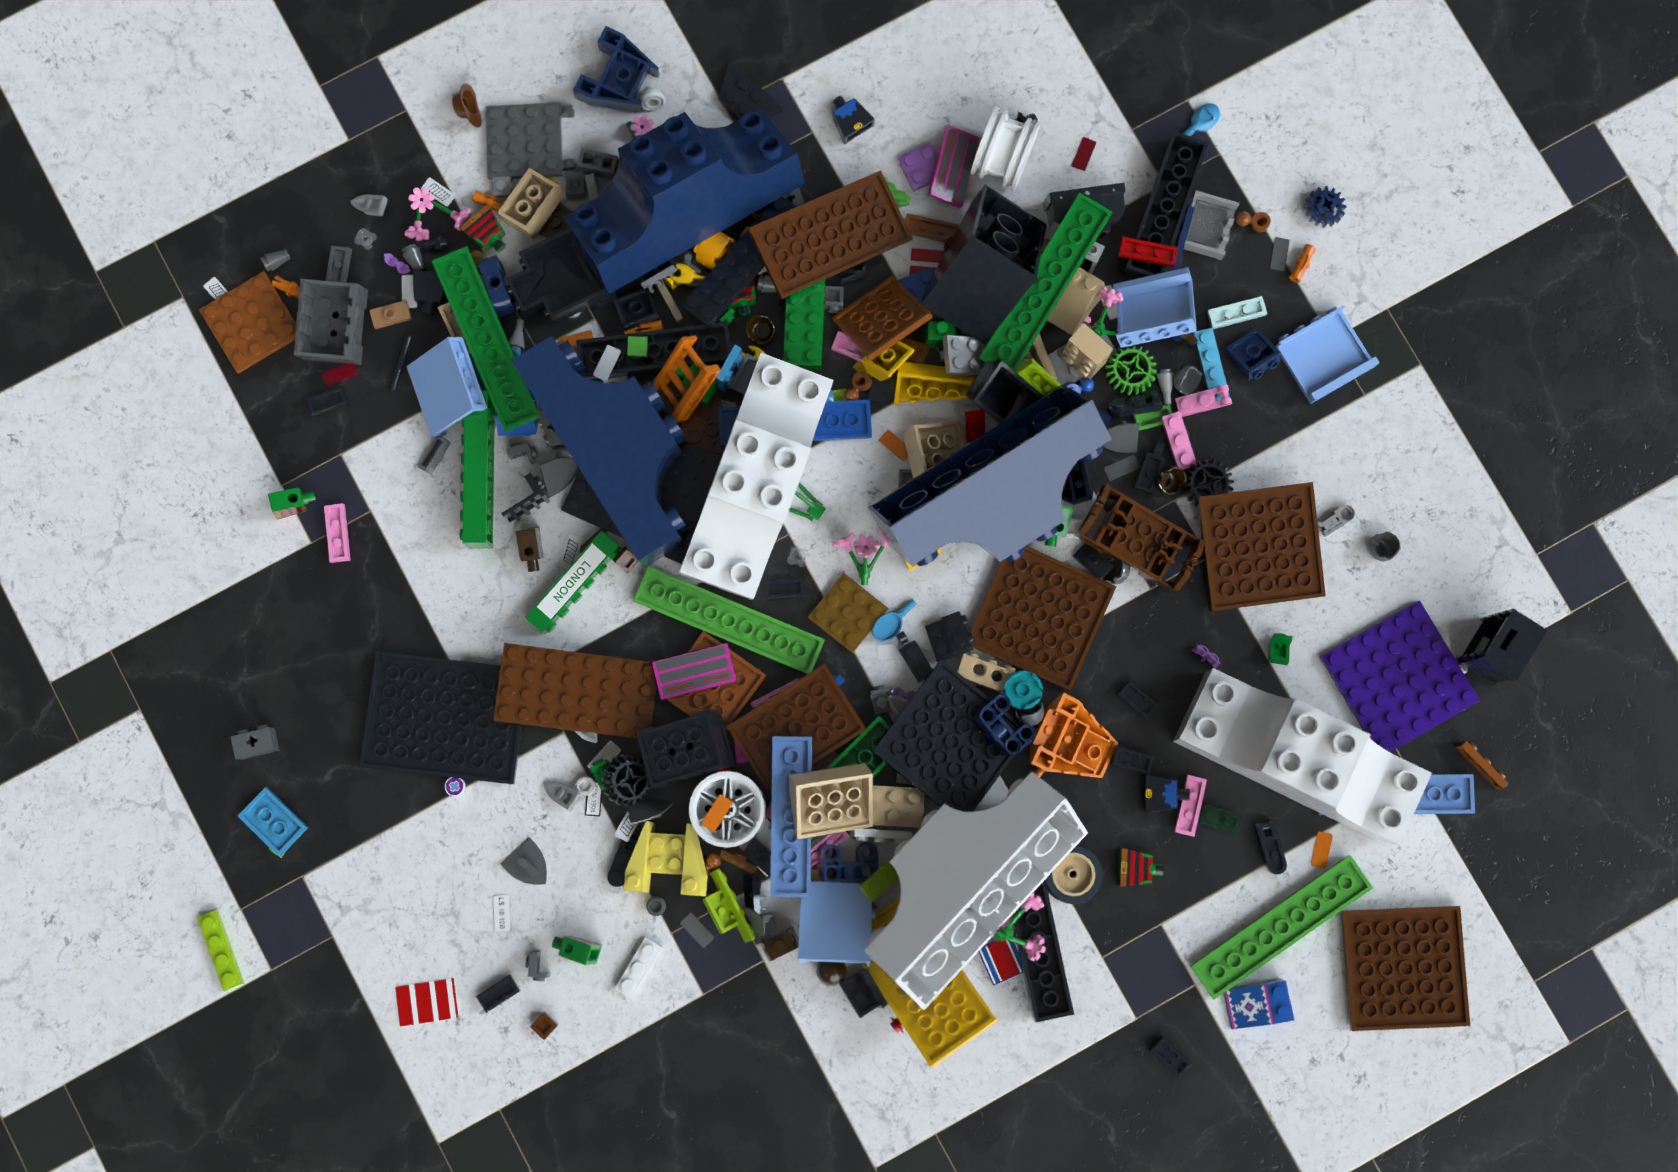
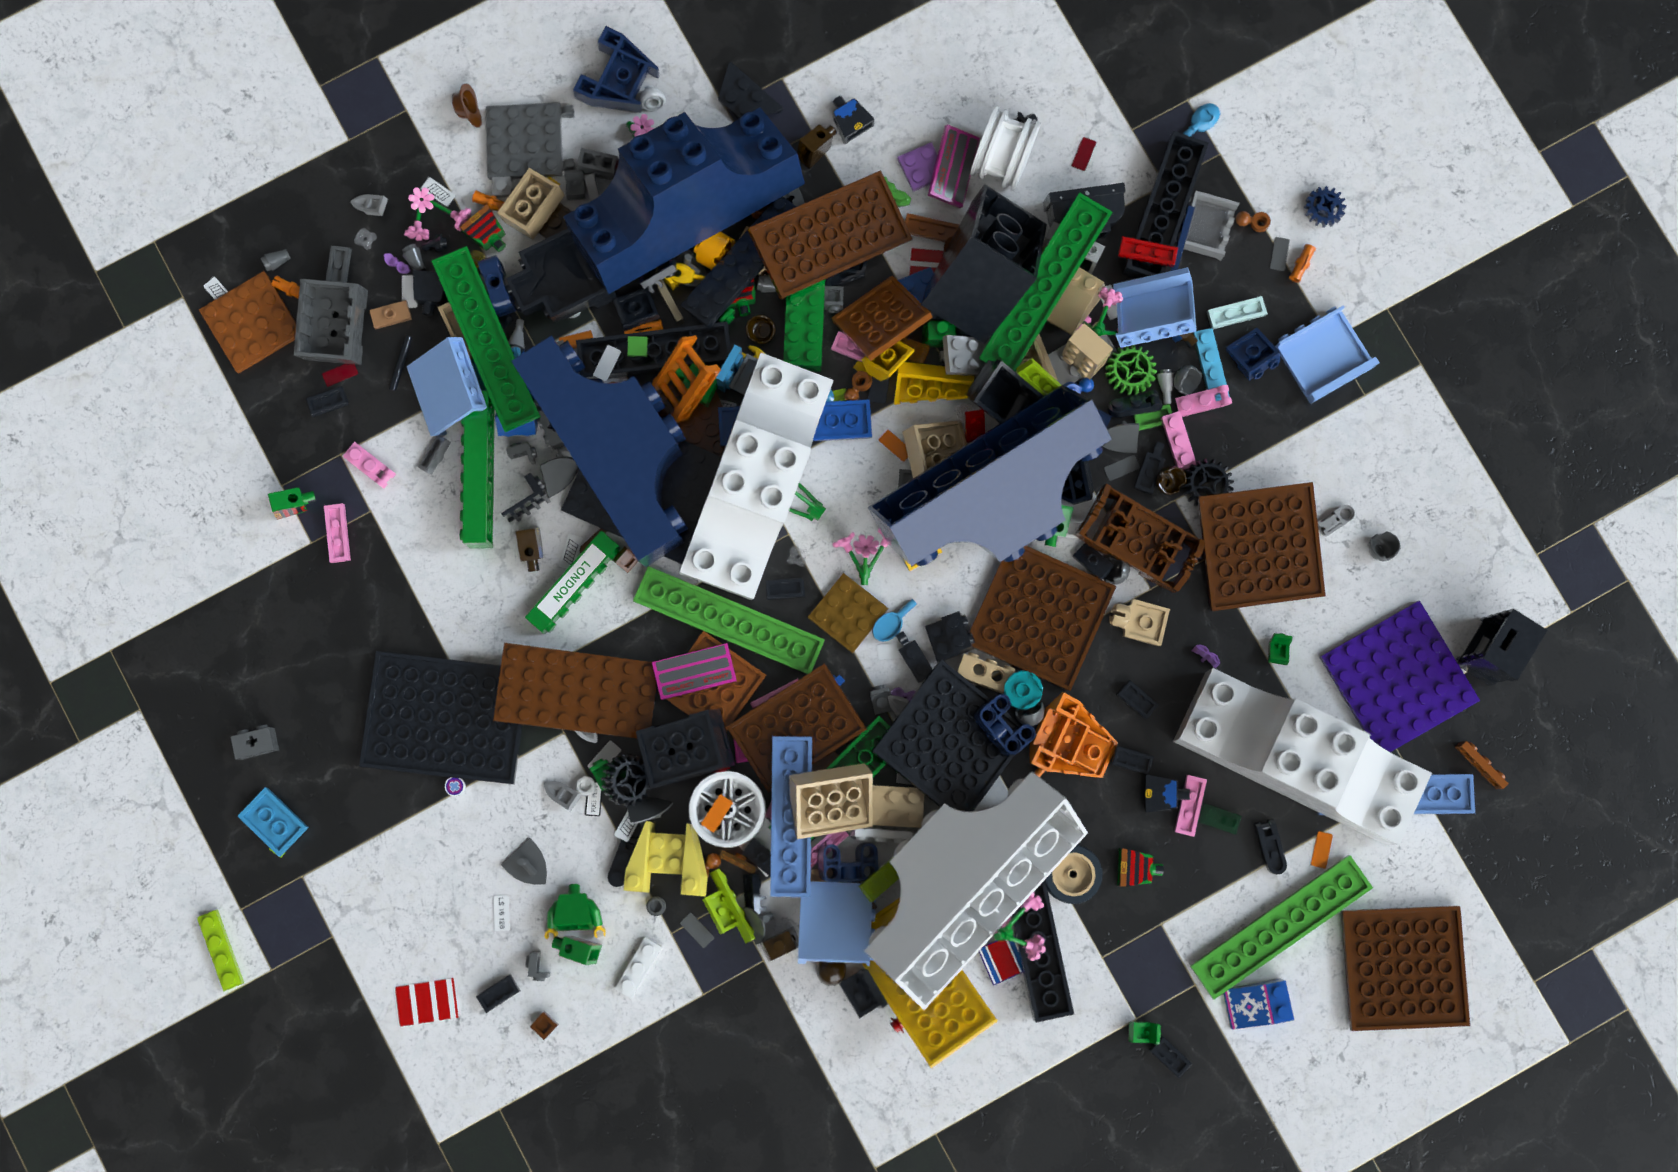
(368, 464): none -> bright pink plate
(573, 912): none -> green torso
(815, 145): none -> dark brown torso
(1141, 621): none -> tan plate
(1144, 1032): none -> green bracket

